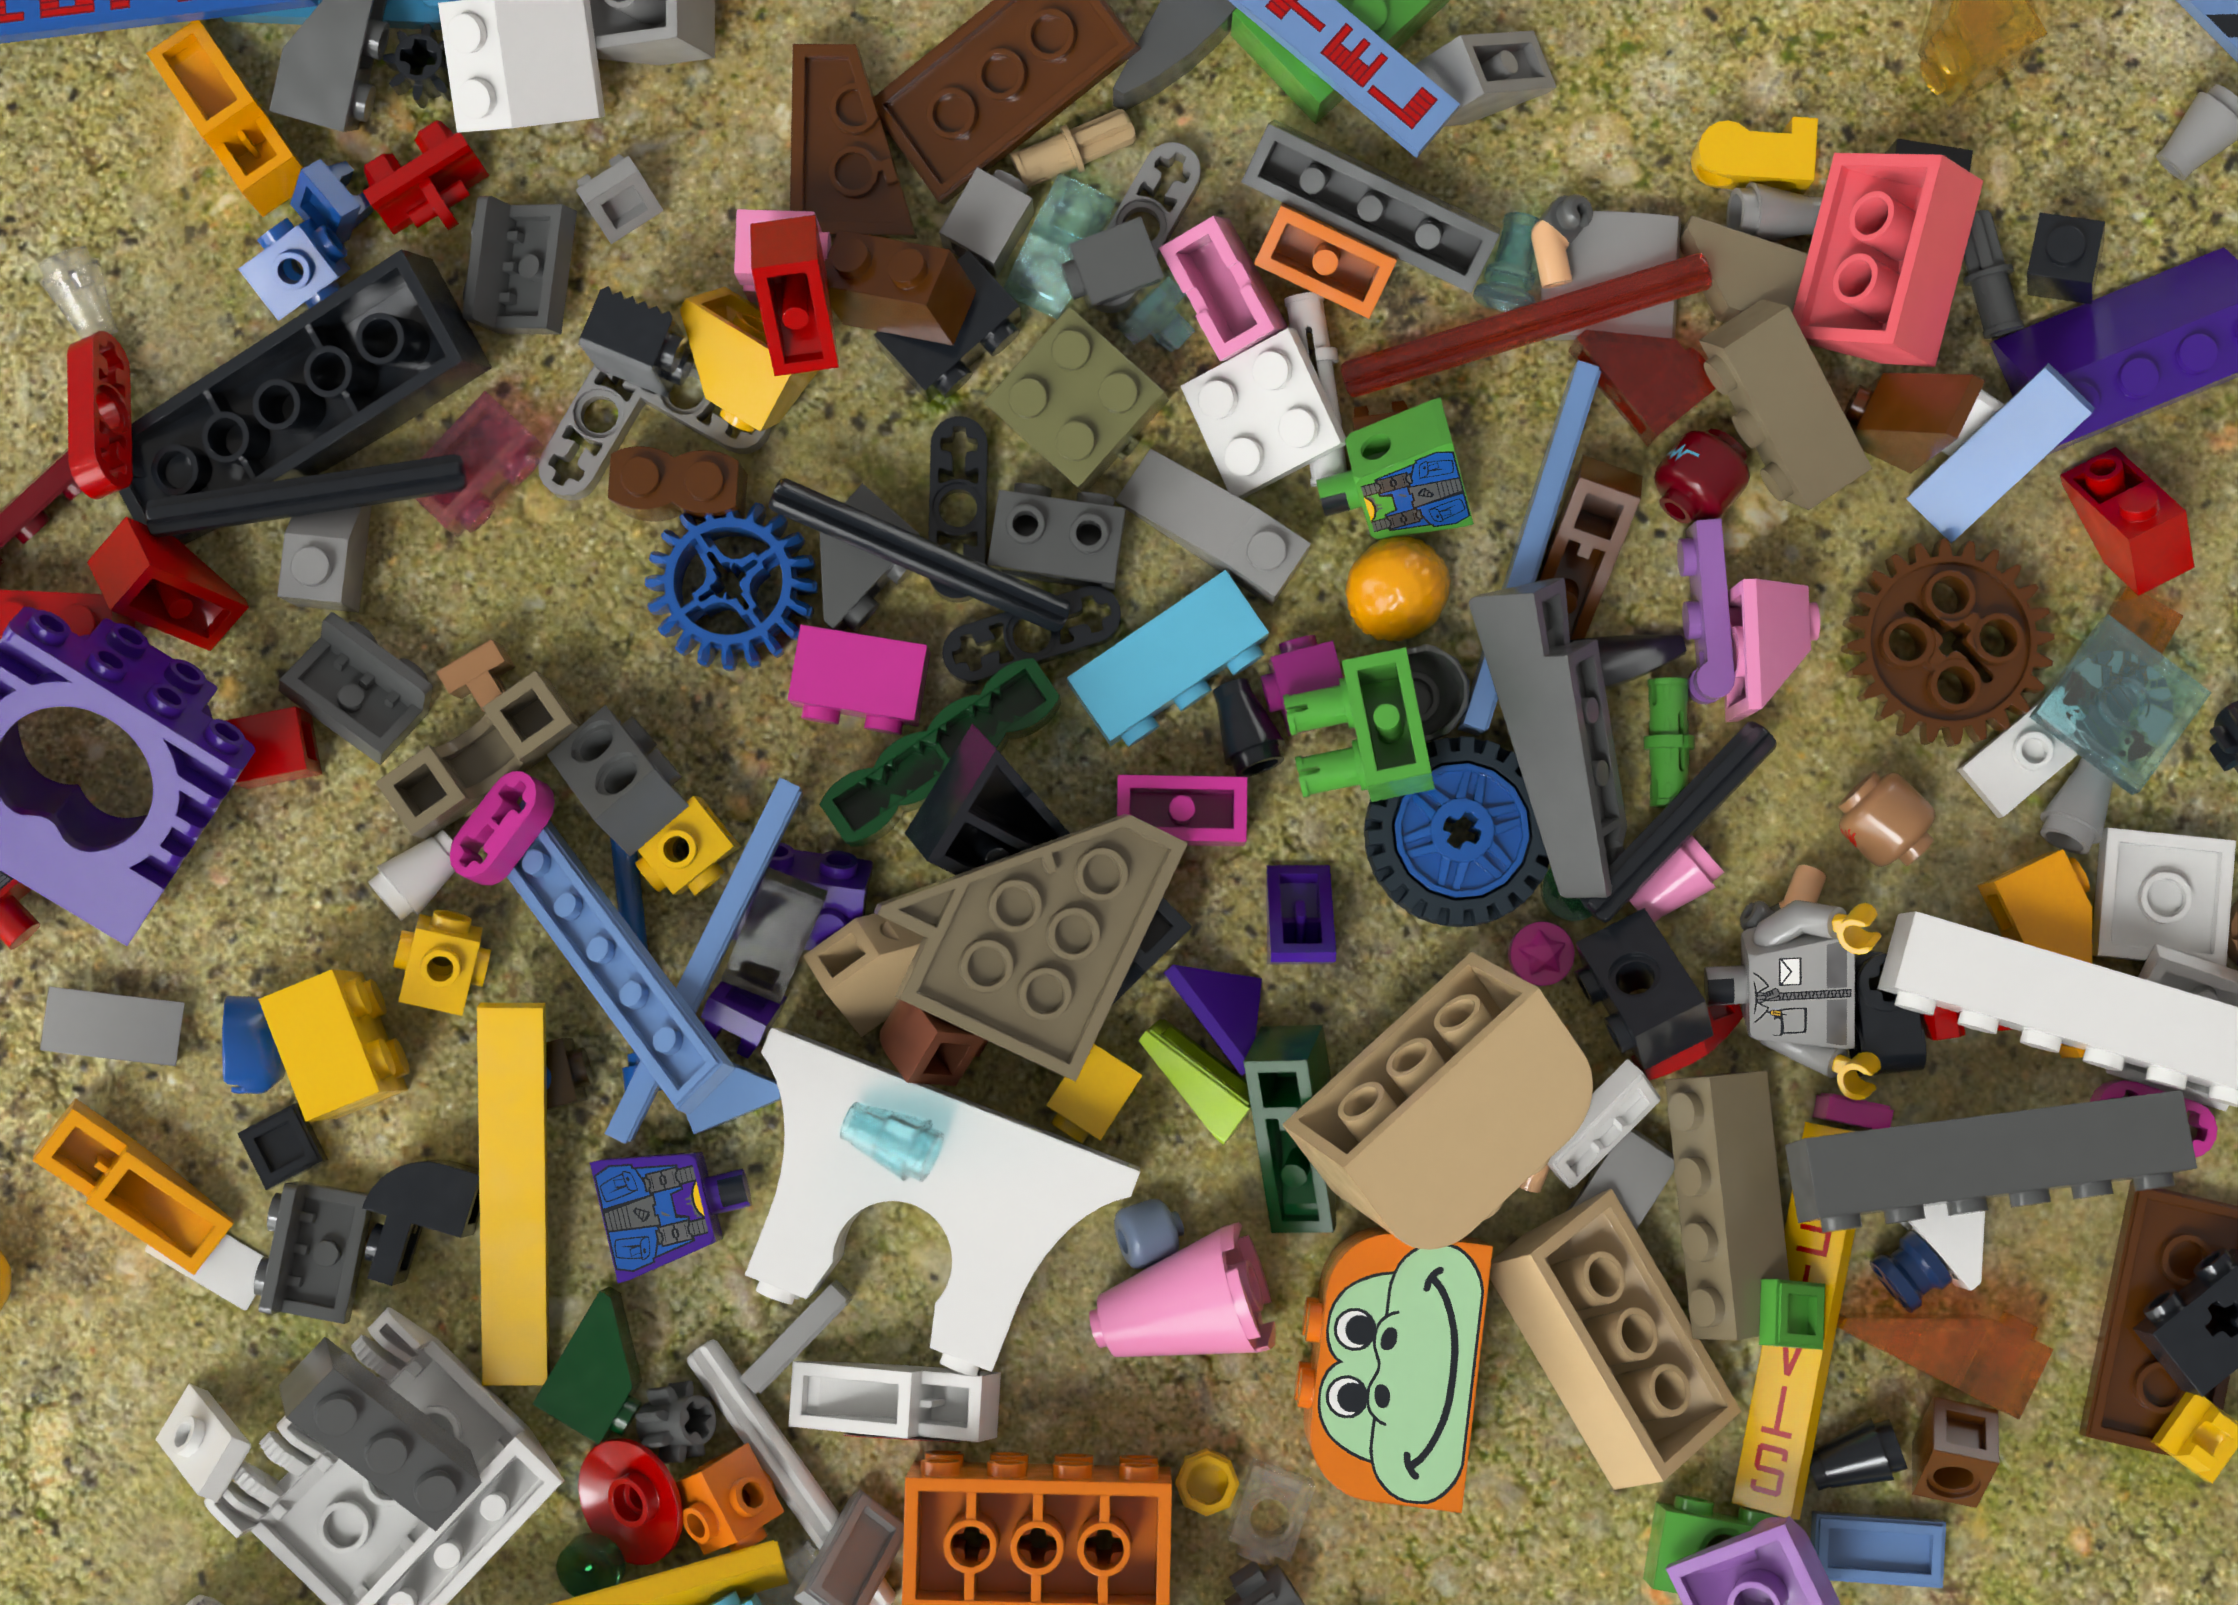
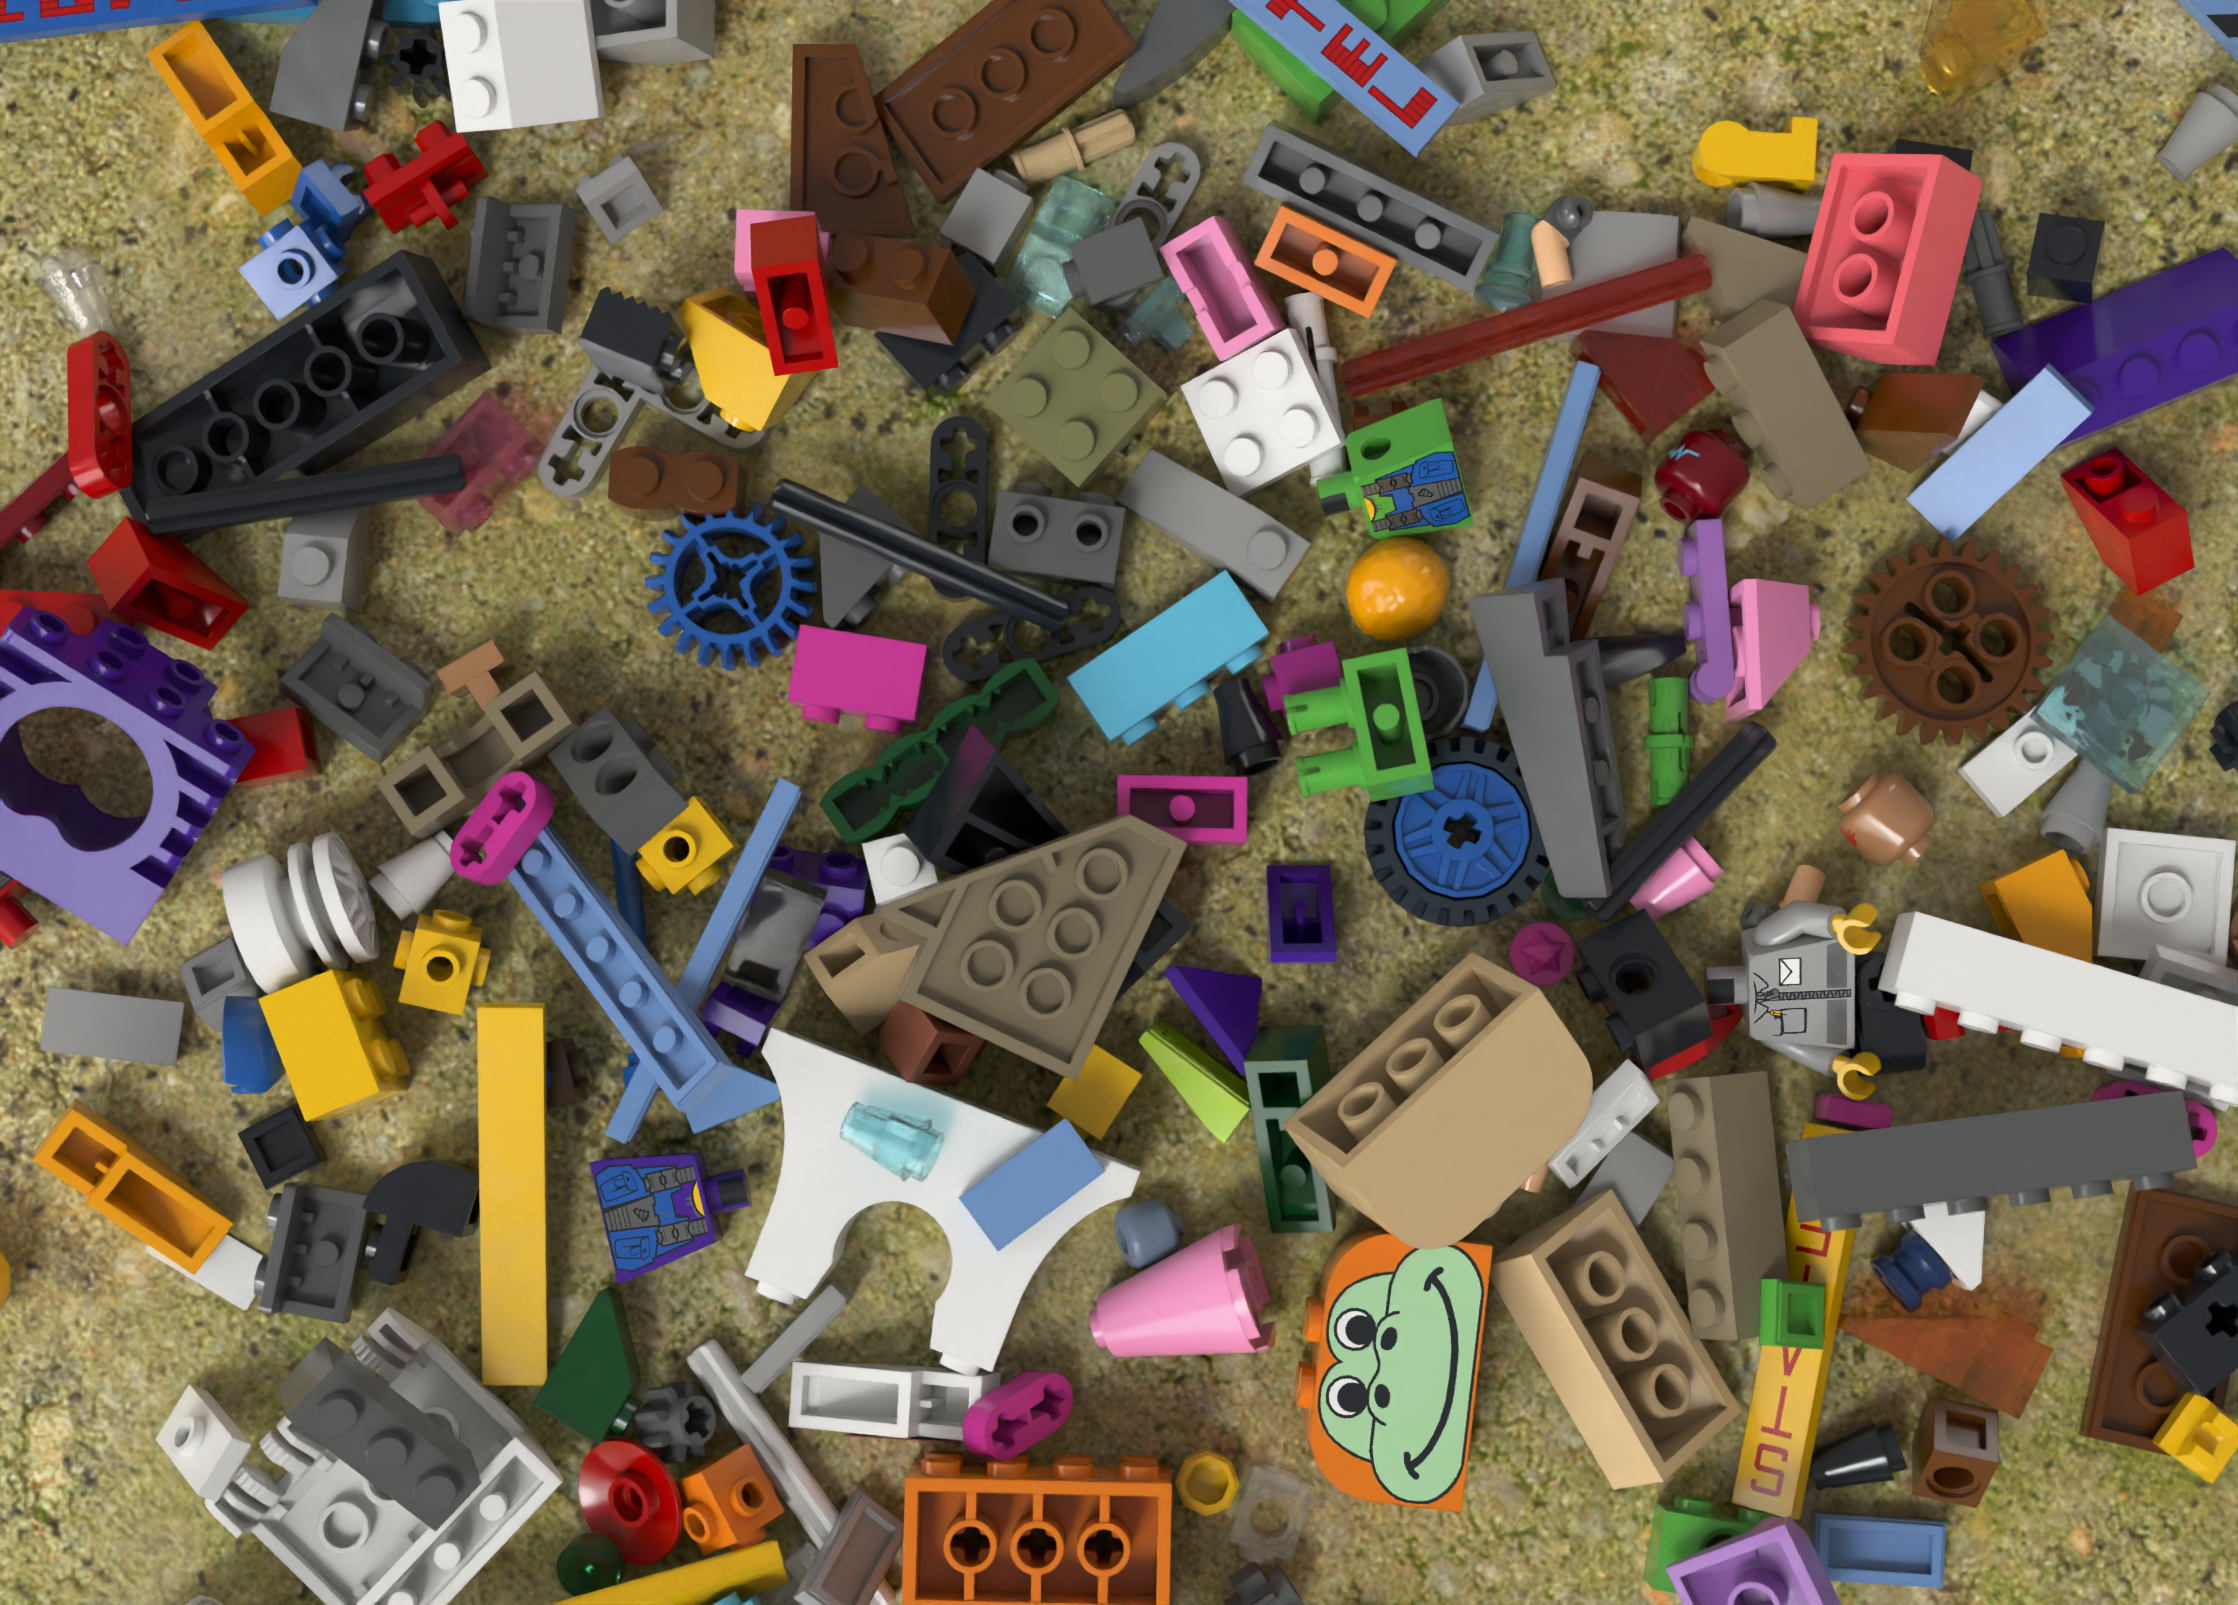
(215, 976): none -> light grey slope
(287, 918): none -> white wheel
(897, 867): none -> white brick
(1022, 1425): none -> dark pink beam
(1032, 1184): none -> medium blue tile

